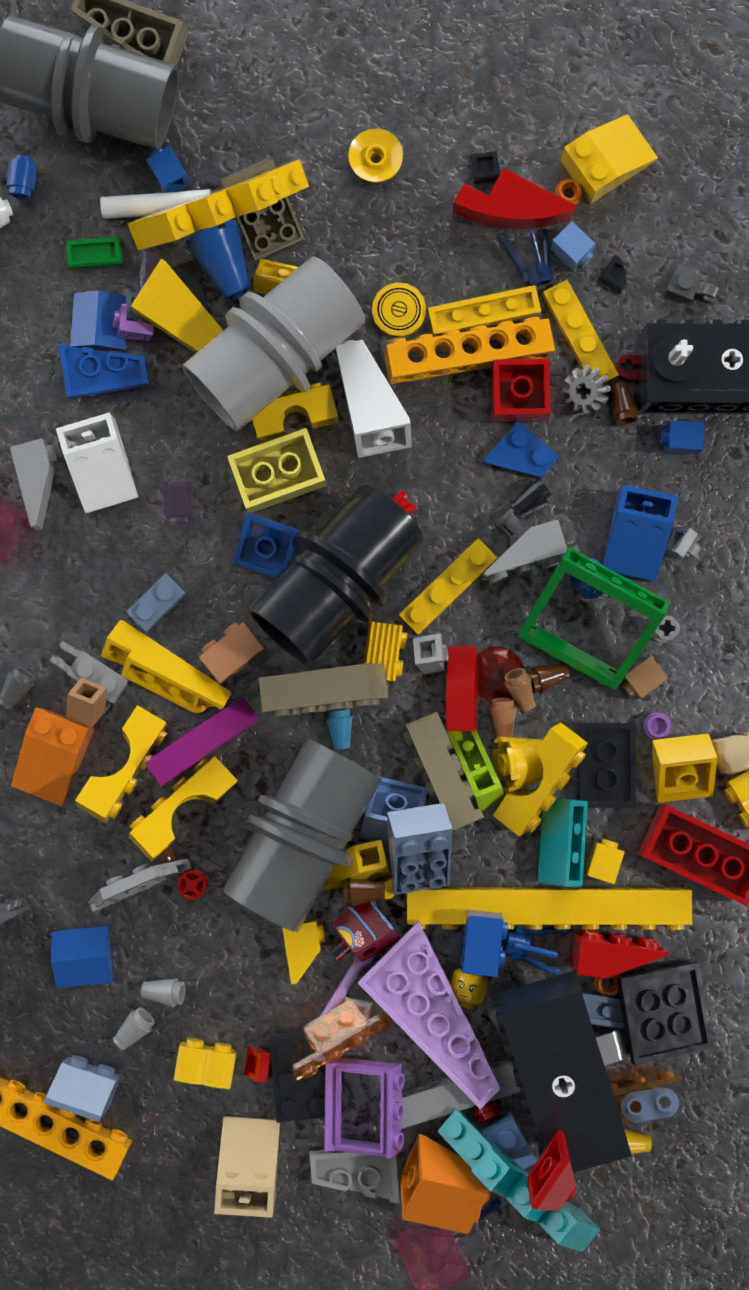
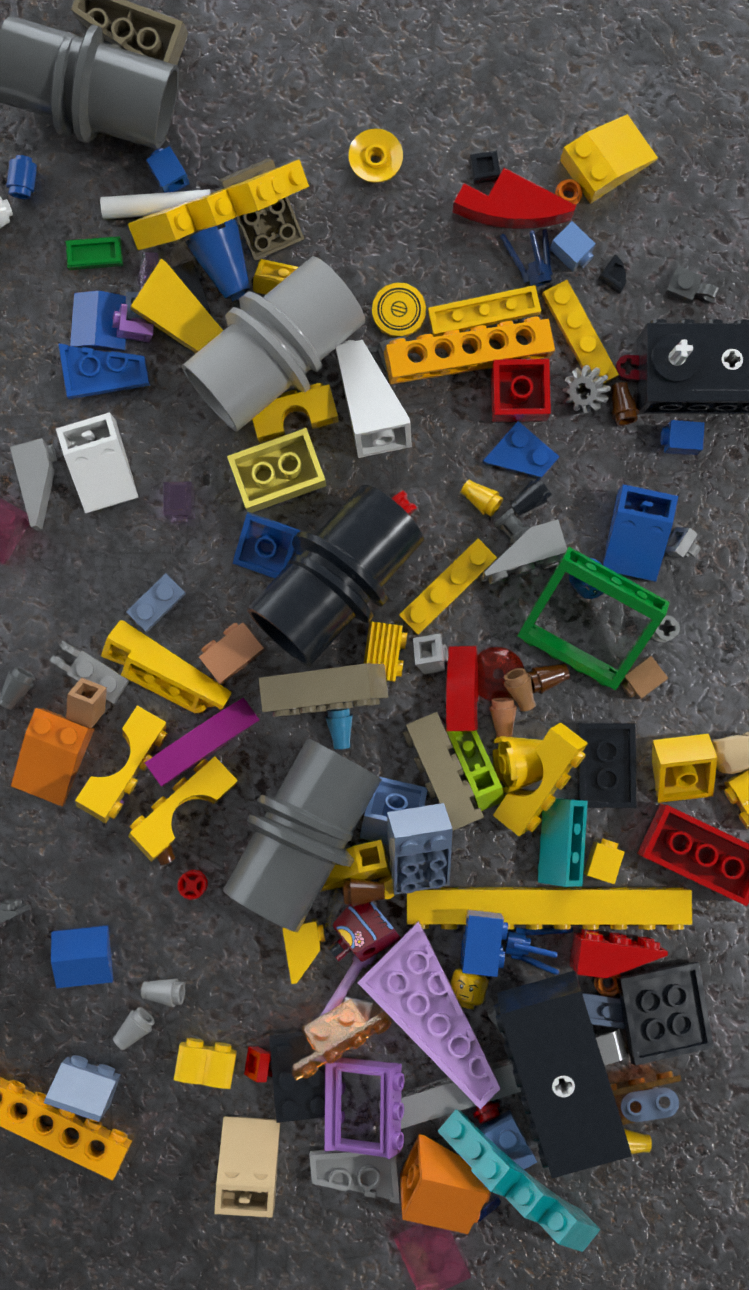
(142, 879): light grey wing -> none
(482, 497): none -> yellow cone
(552, 1177): red slope -> none
(656, 726): medium lavender plate -> none

